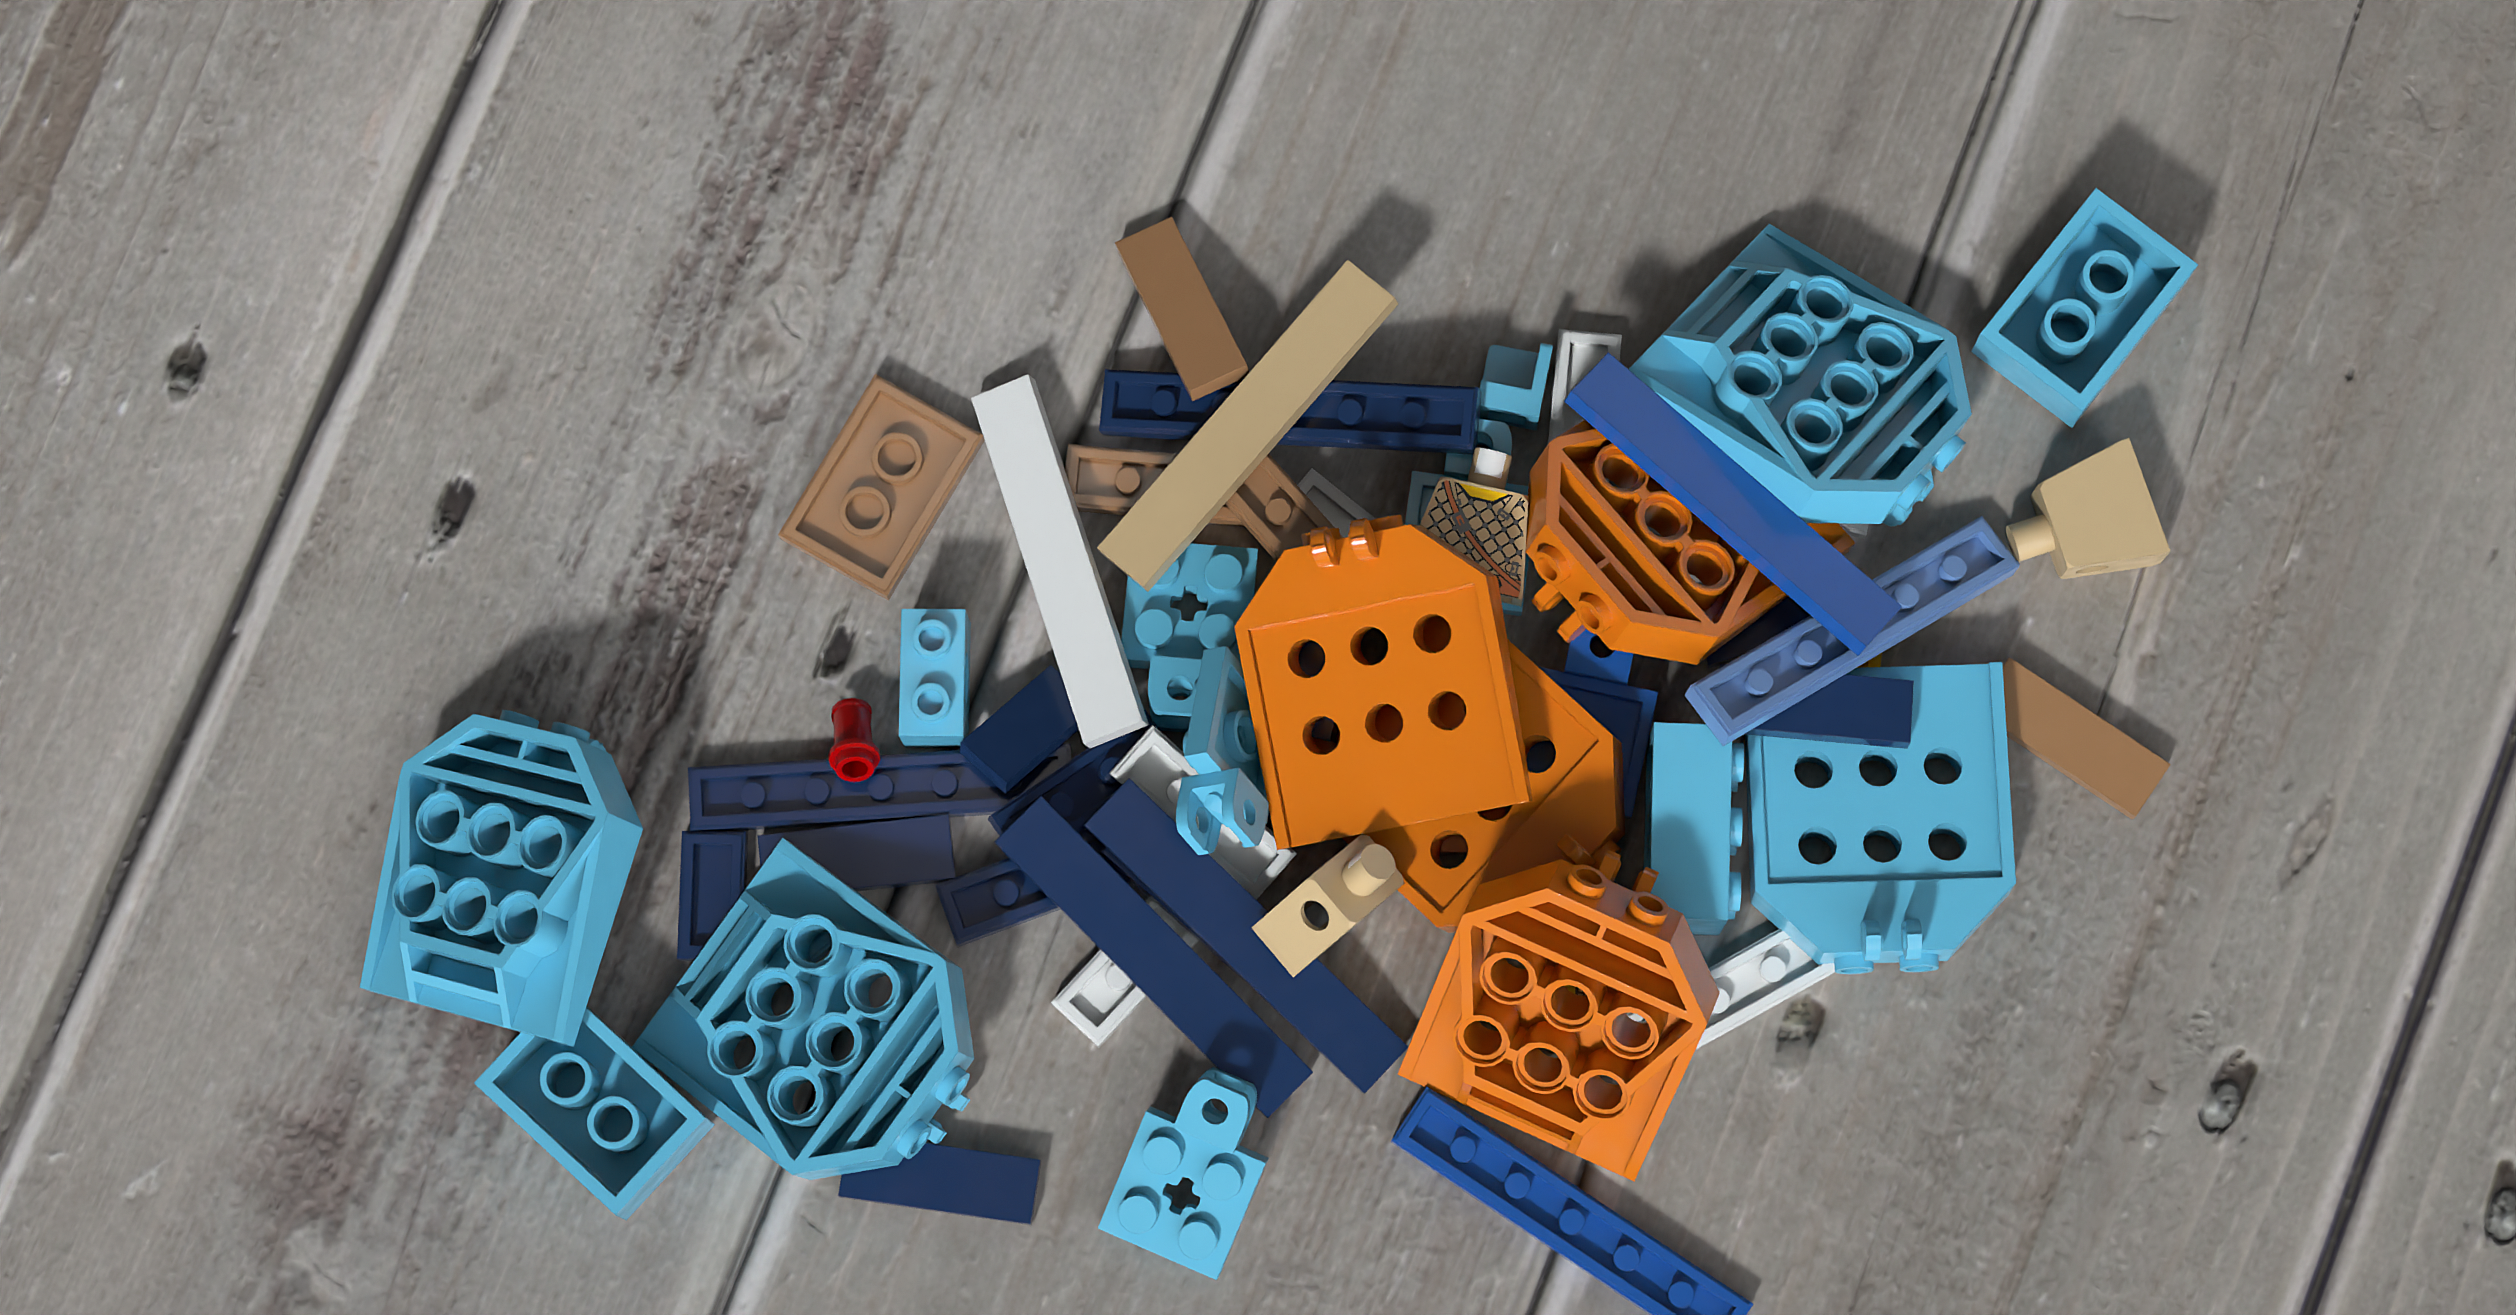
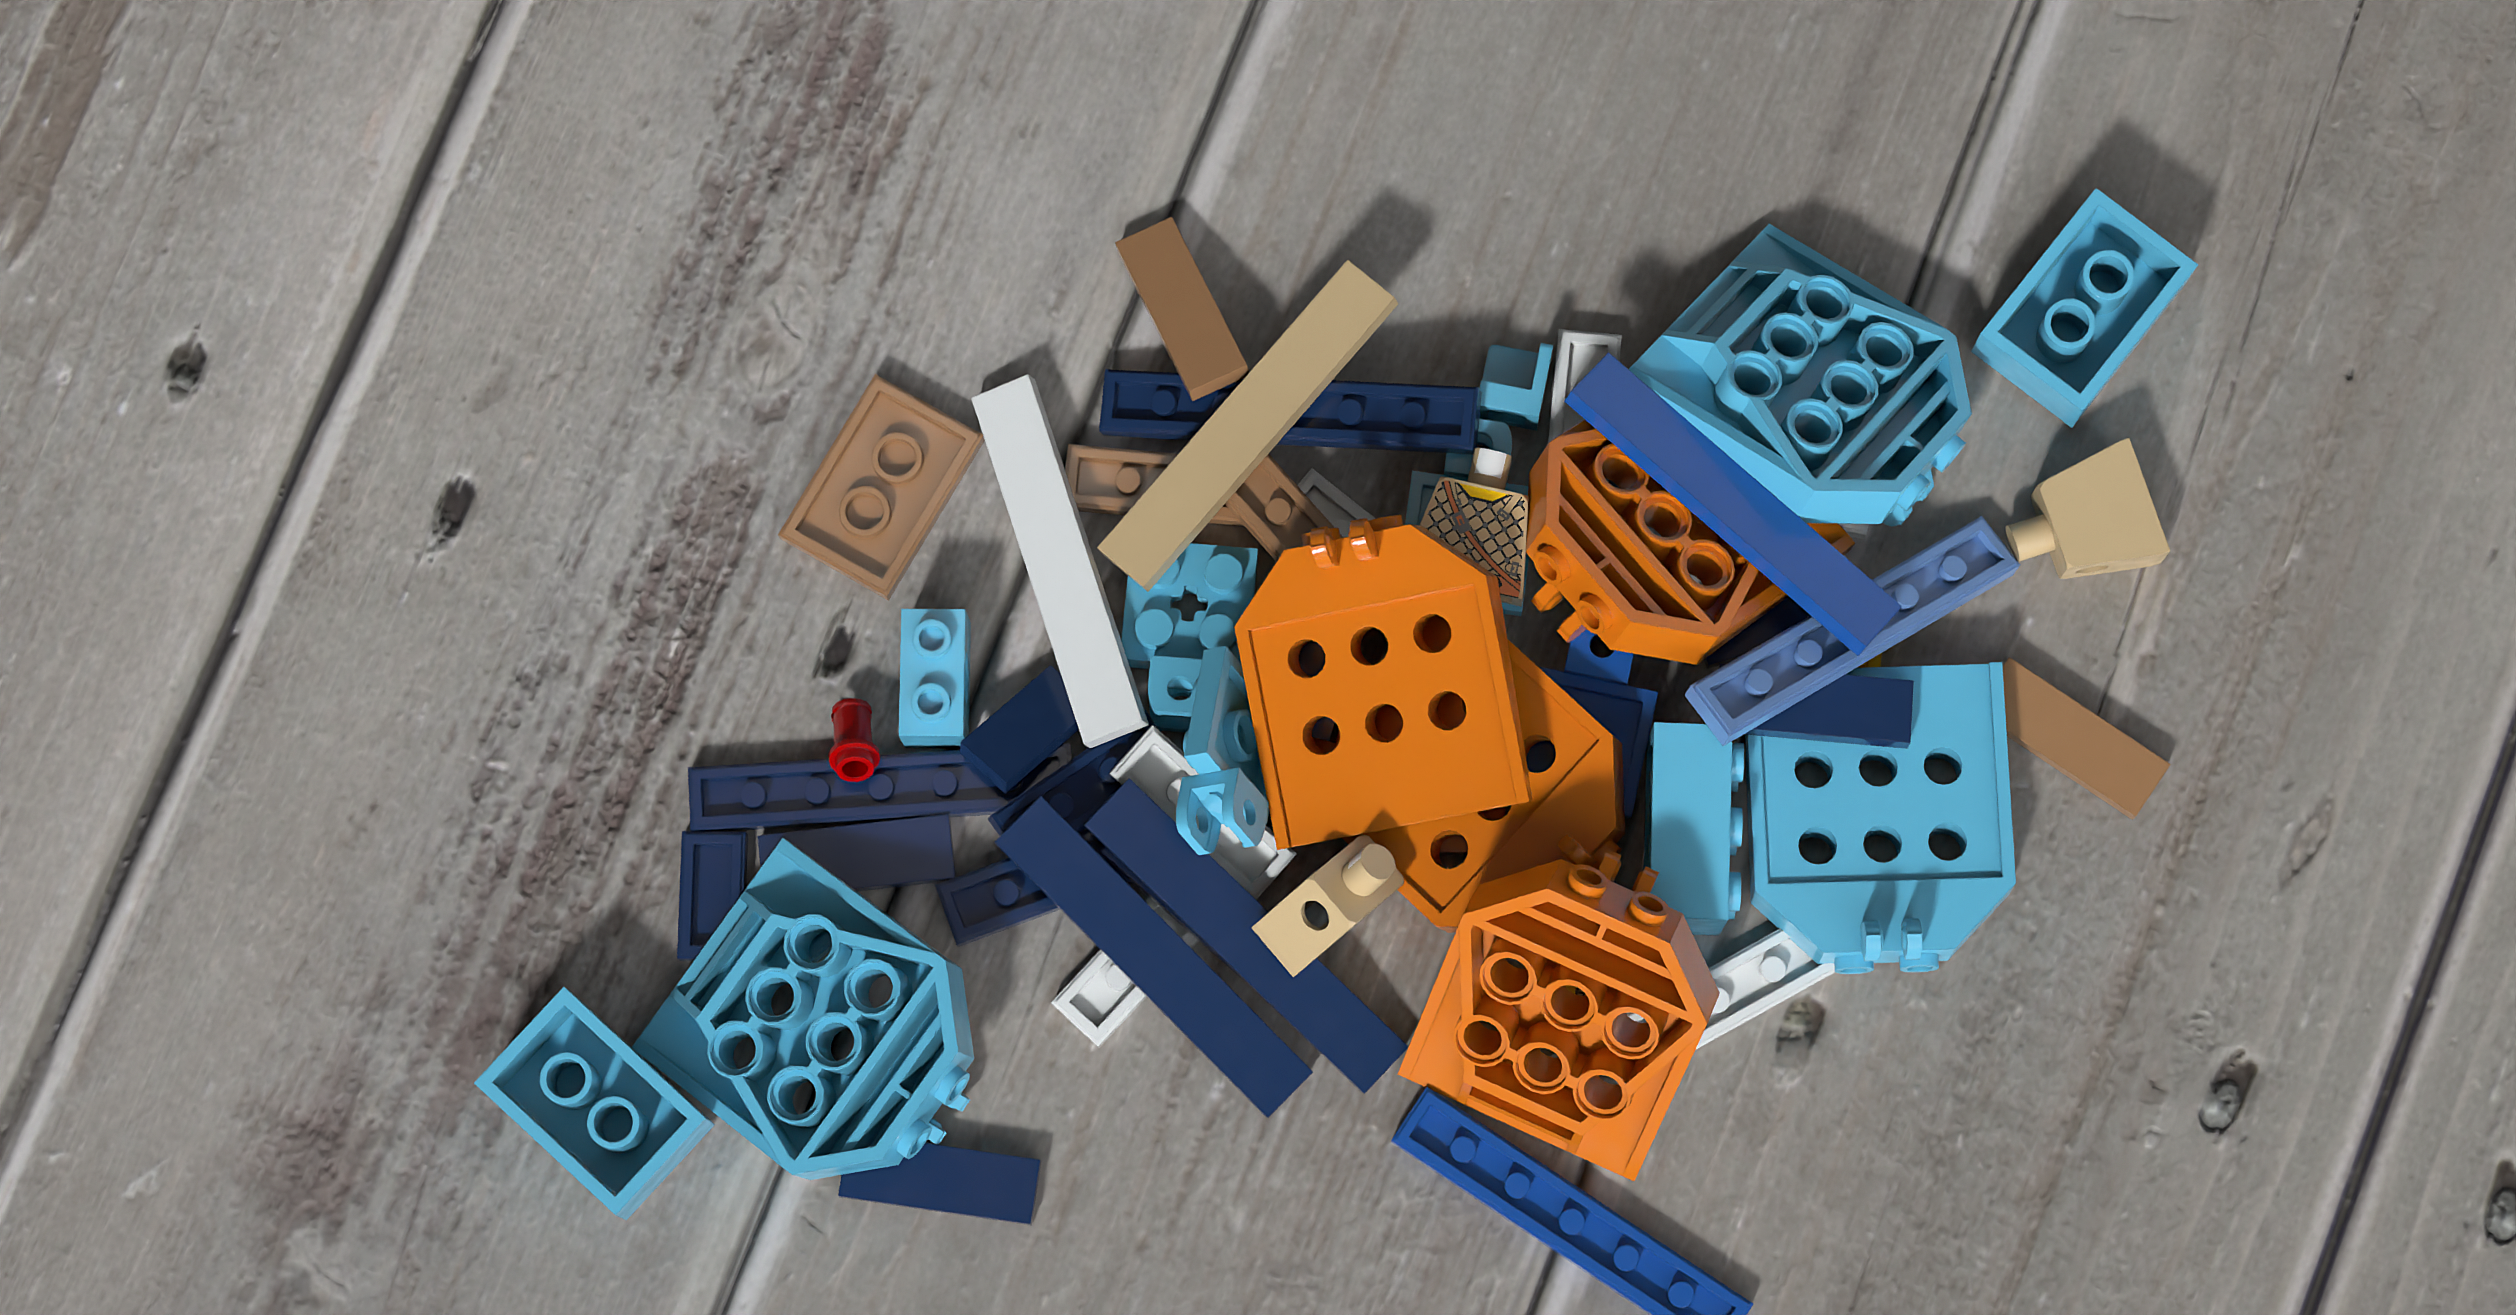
(502, 875): medium azure hinge -> none
(1196, 1146): medium azure plate -> none

